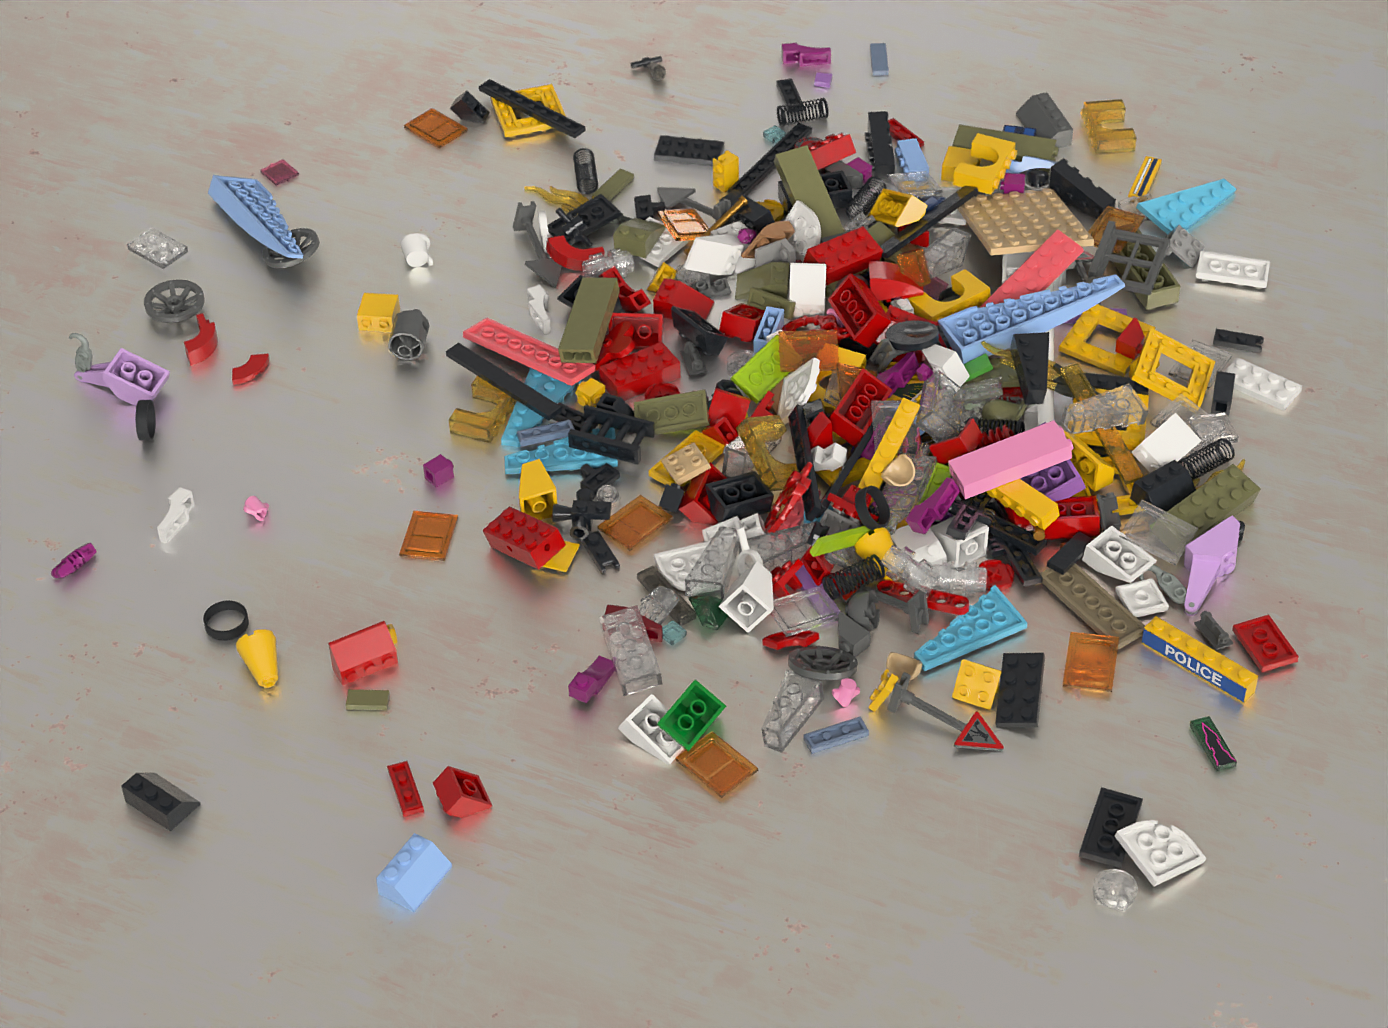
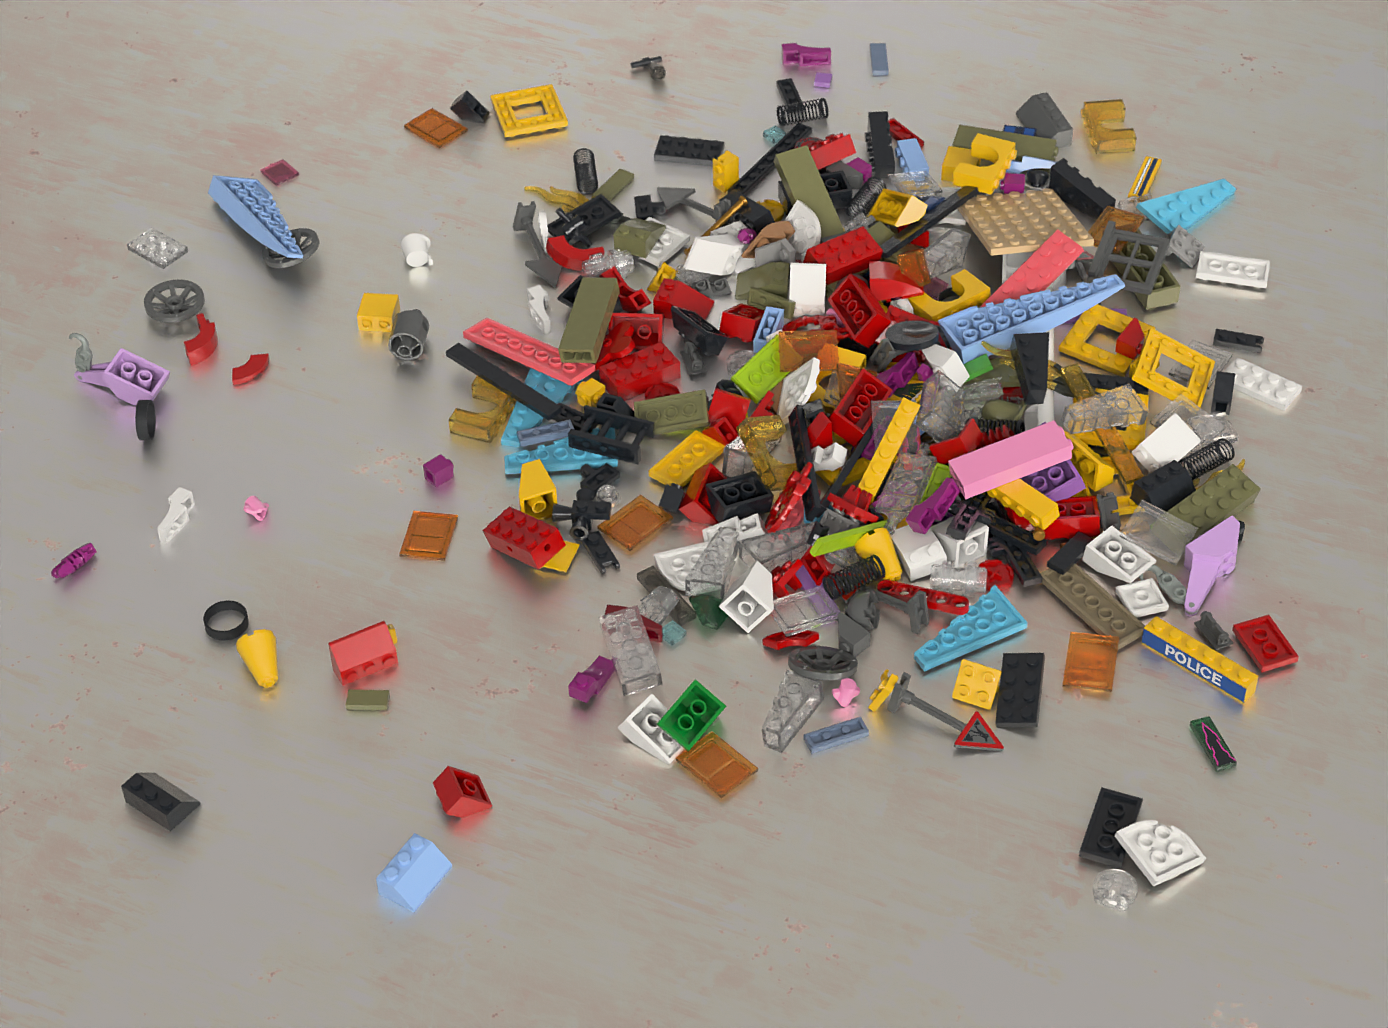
(405, 788): red tile -> none
(532, 108): black tile -> none
(683, 223): clear orange piece -> none
(685, 464): tan plate -> none
(745, 550): white piece -> none
(862, 510): black tyre -> none
(899, 471): tan helmet -> none
(900, 663): tan helmet -> none
(904, 566): clear piece -> none

